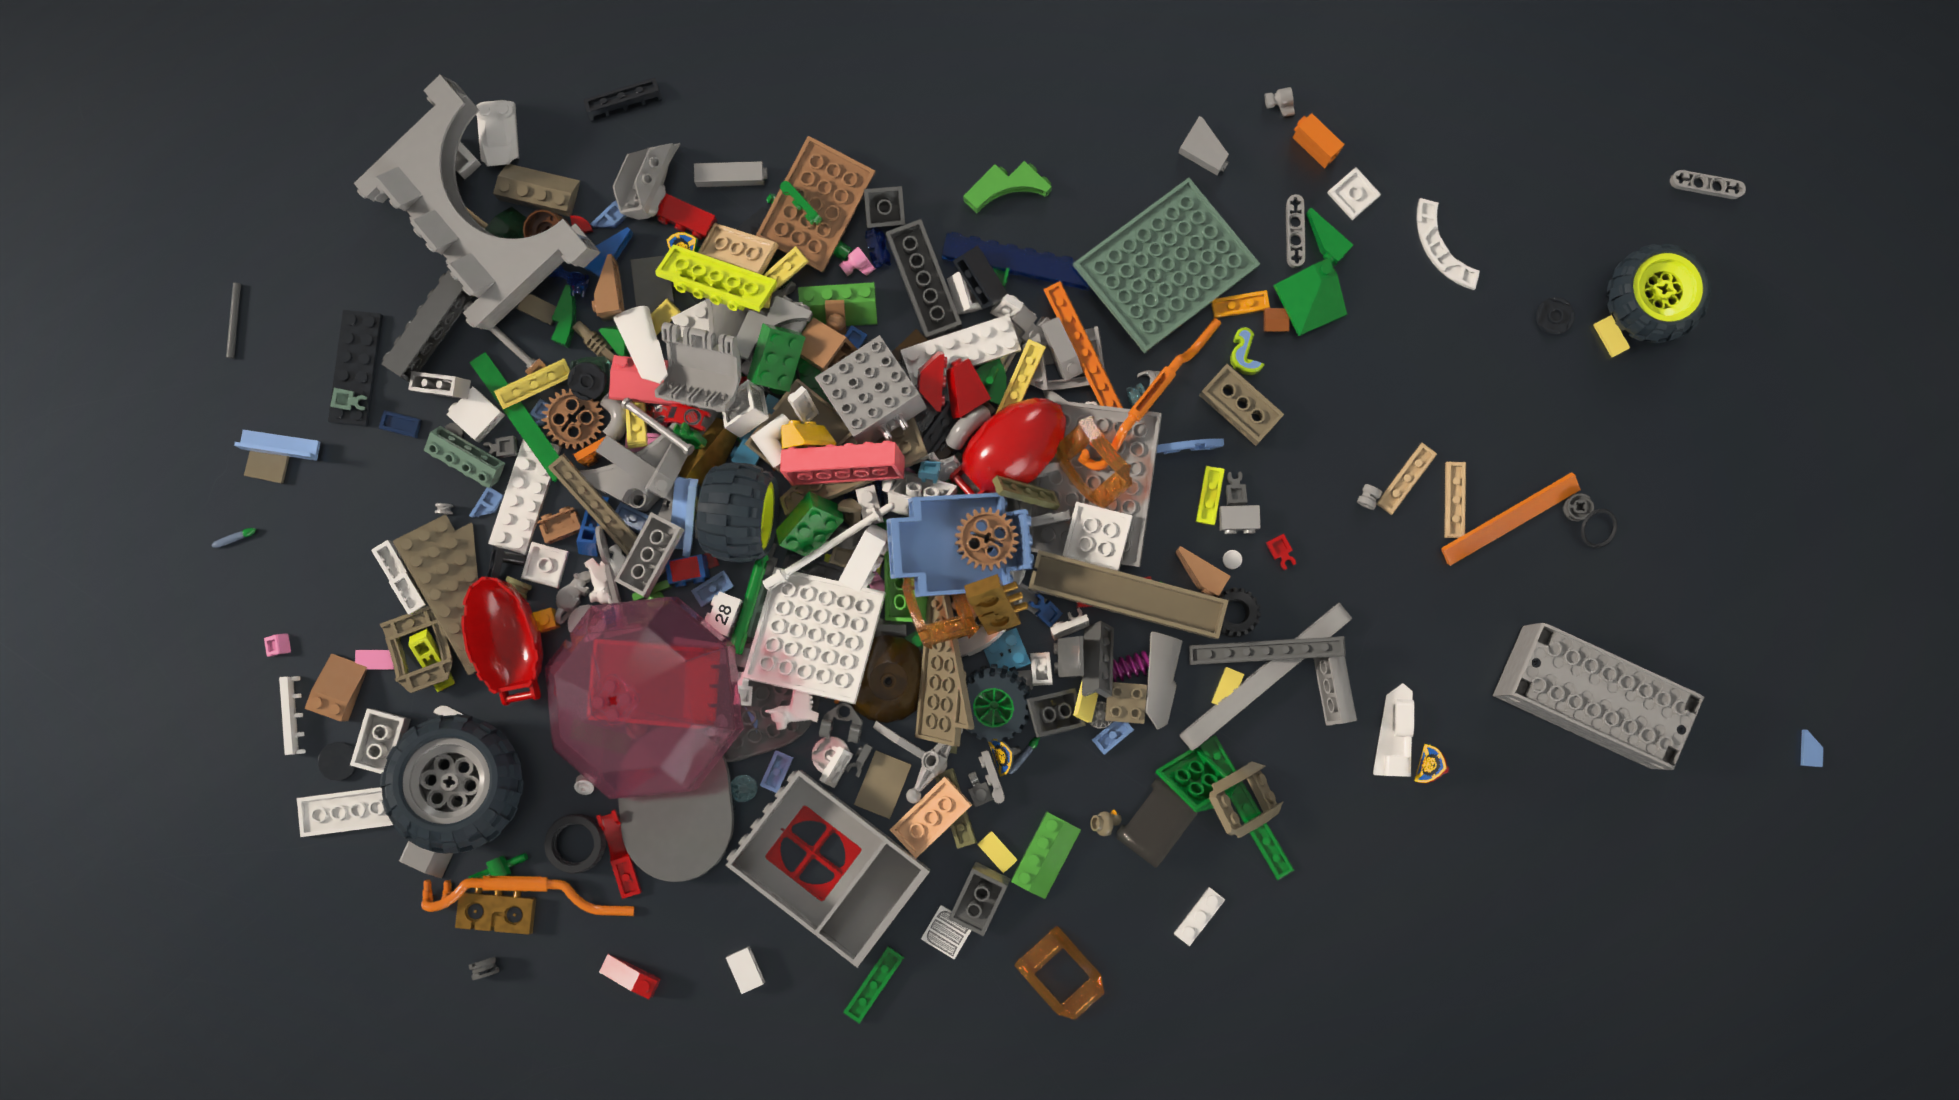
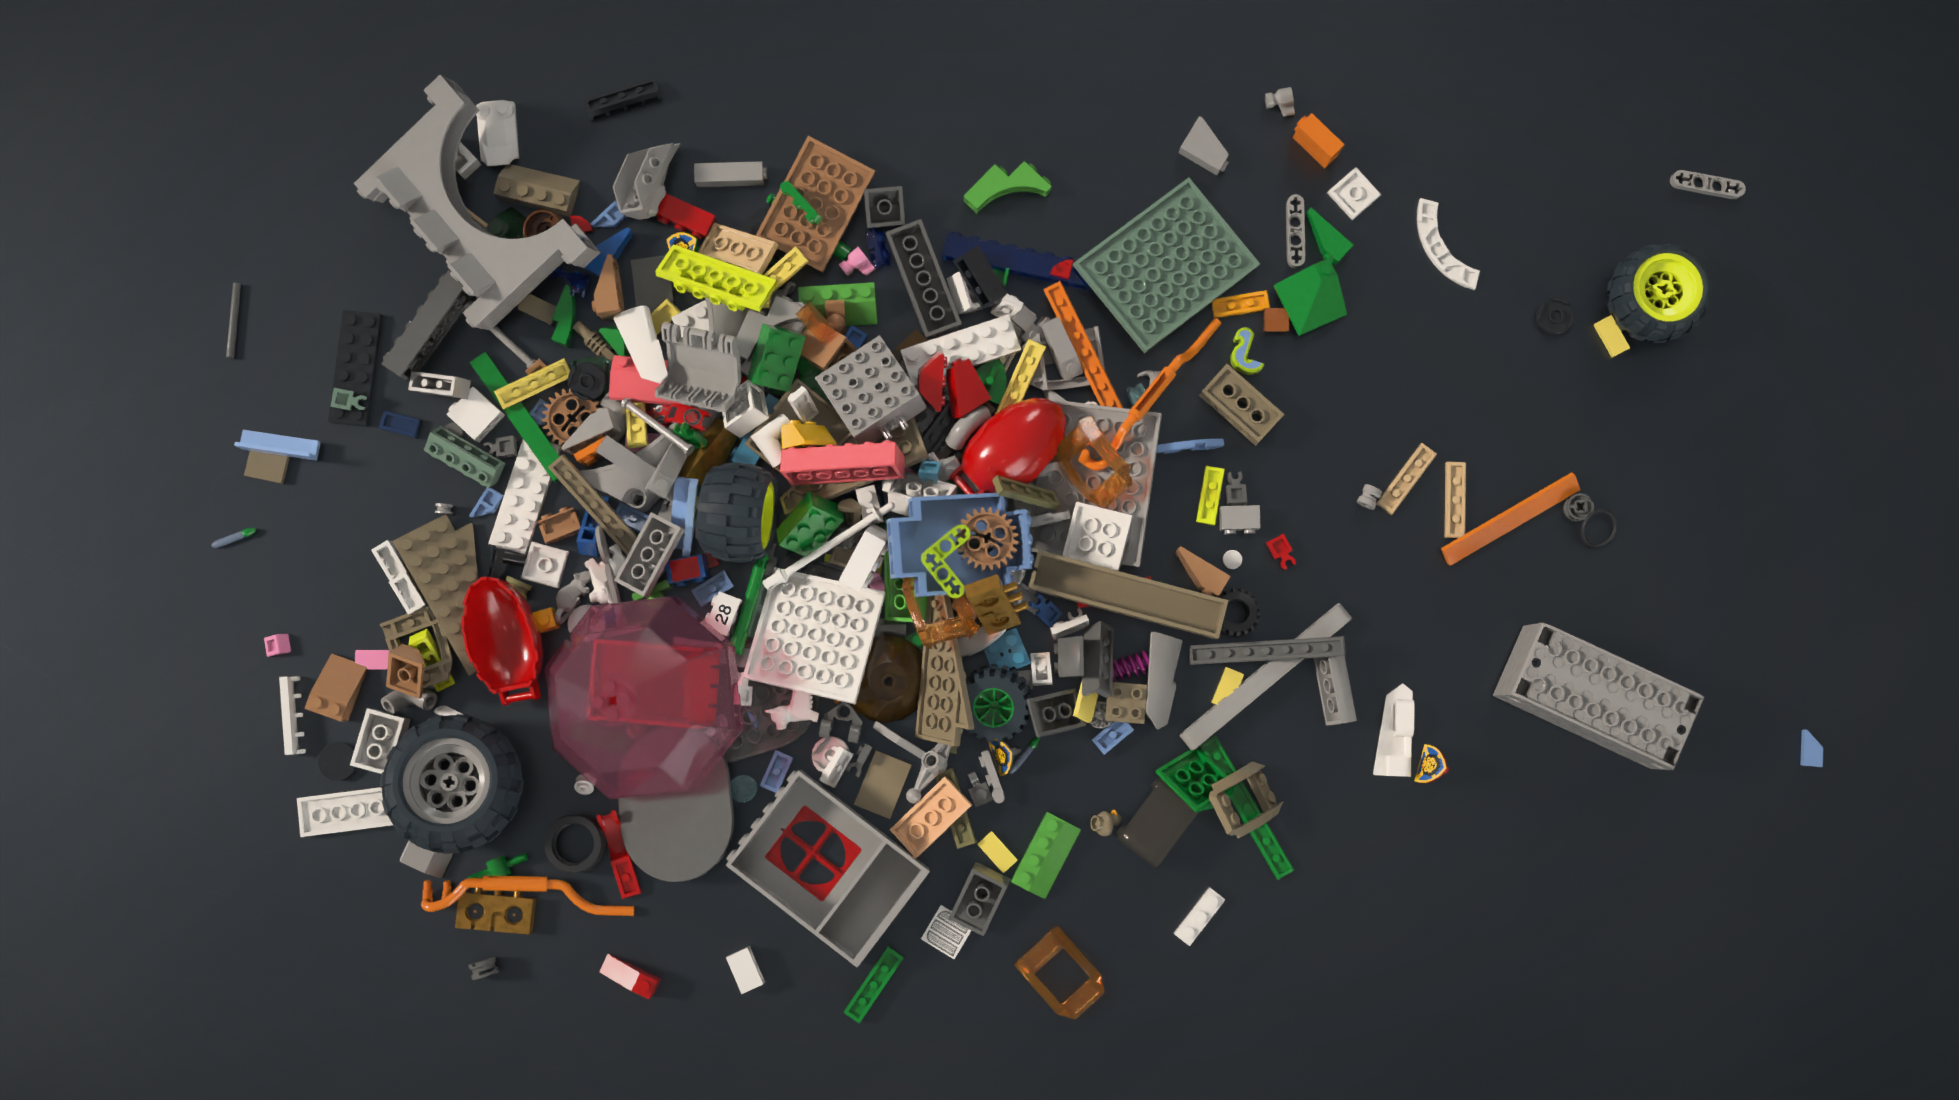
(396, 700): none -> light grey cylinder
(405, 671): none -> medium nougat slope
(594, 428): none -> light grey slope
(815, 322): none -> clear orange plate
(941, 555): none -> lime beam
(1062, 269): none -> red tile

